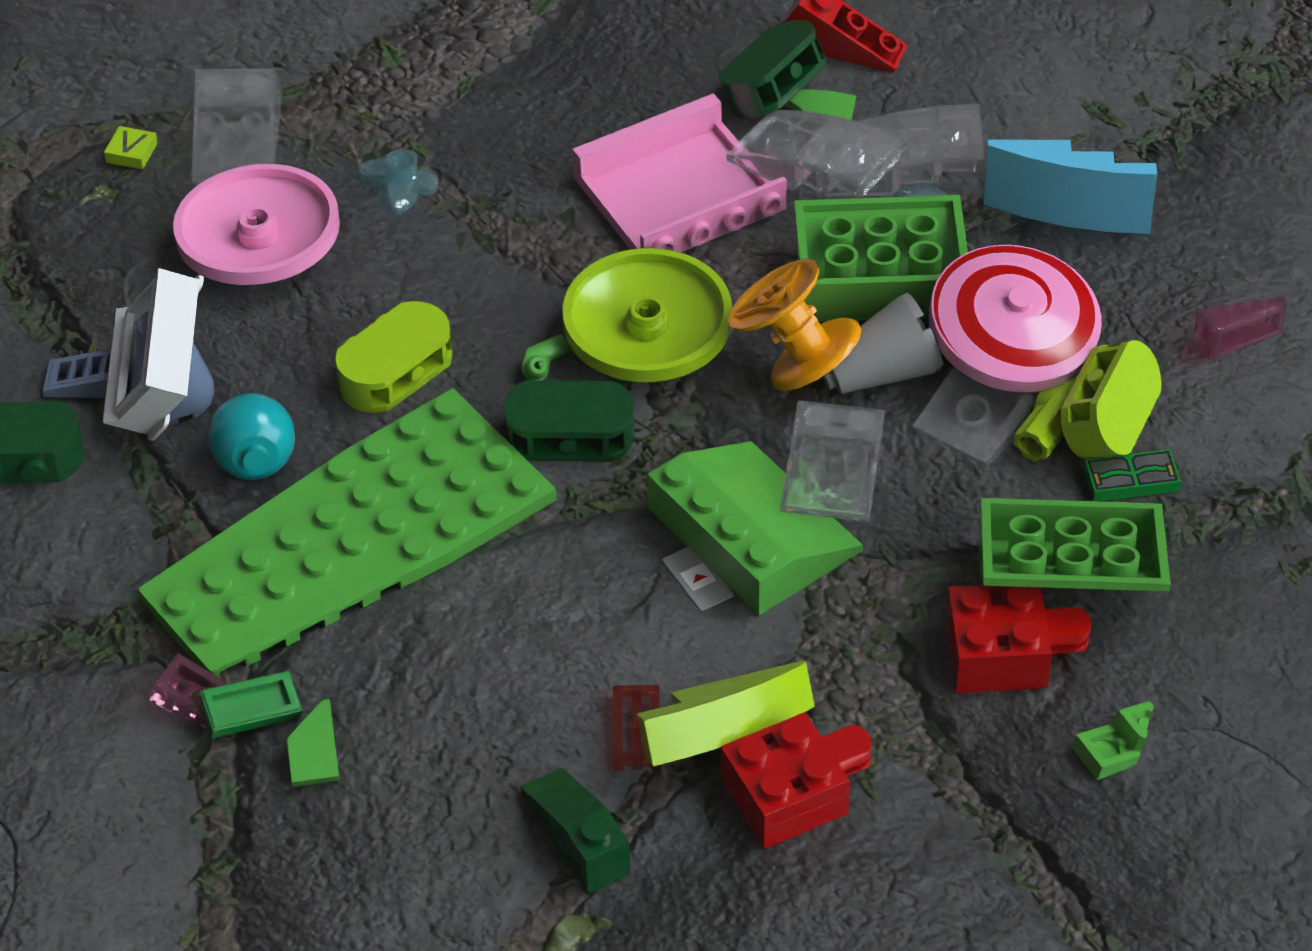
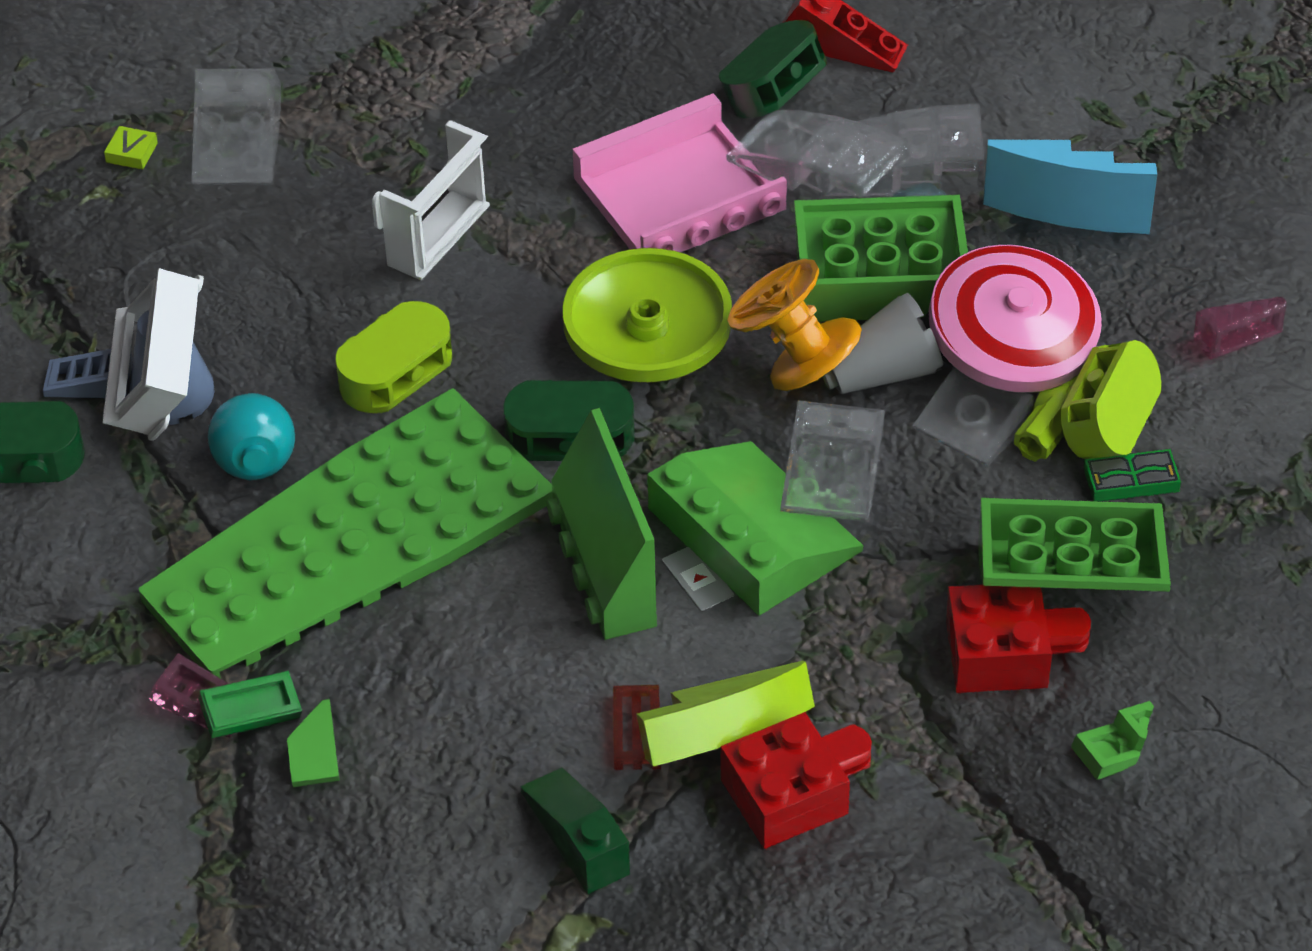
(256, 224): bright pink dish -> none
(403, 178): clear light blue animal -> none
(419, 245): none -> white piece
(538, 357): bright green arm -> none
(605, 532): none -> bright green slope
(823, 102): bright green slope -> none

